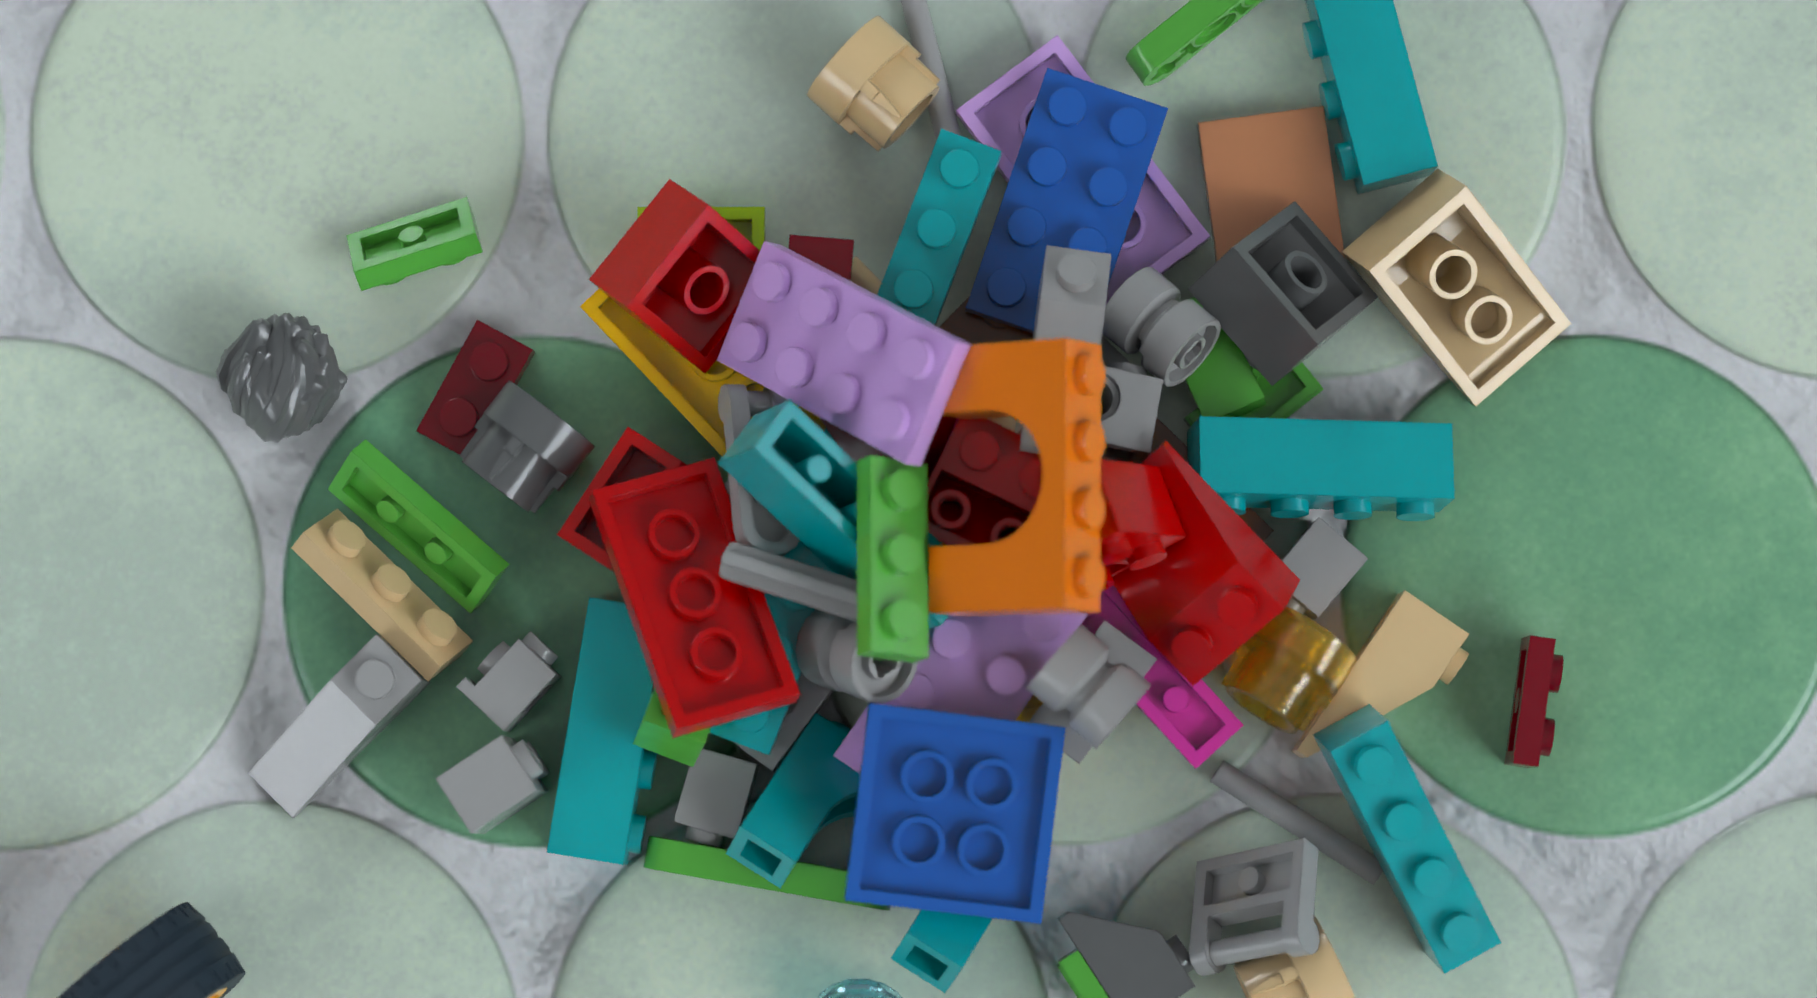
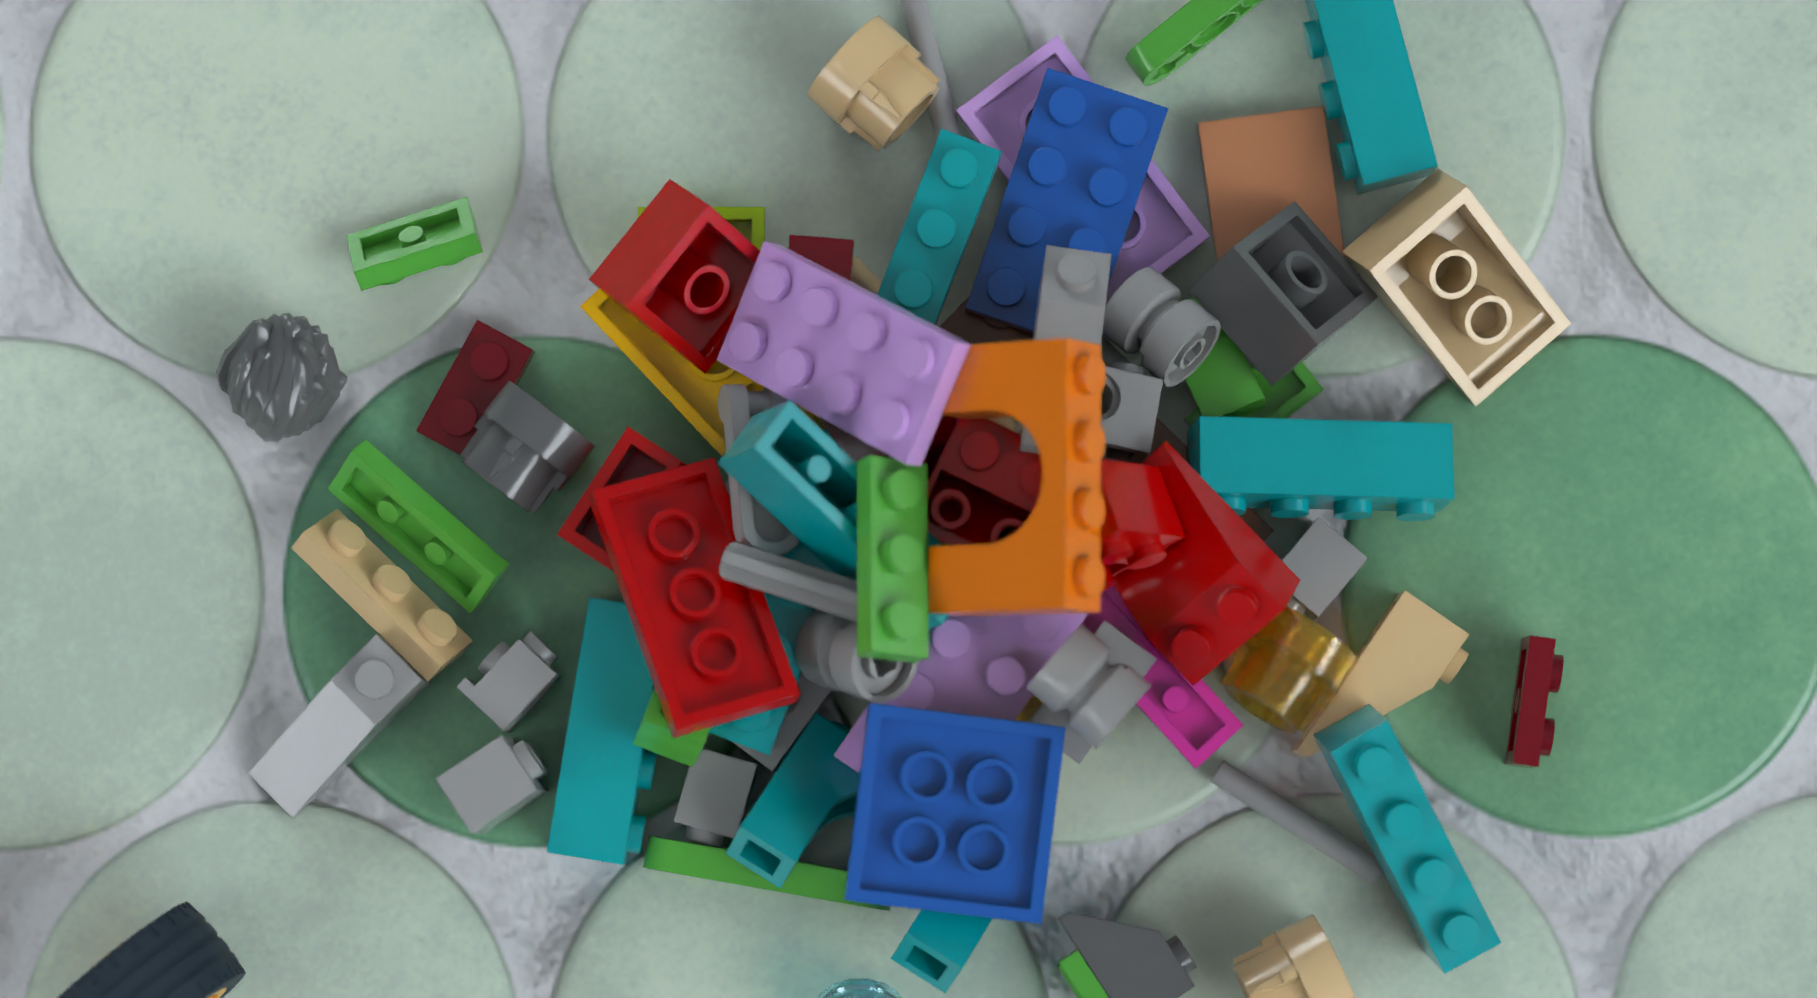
(1250, 888): light grey plate -> none

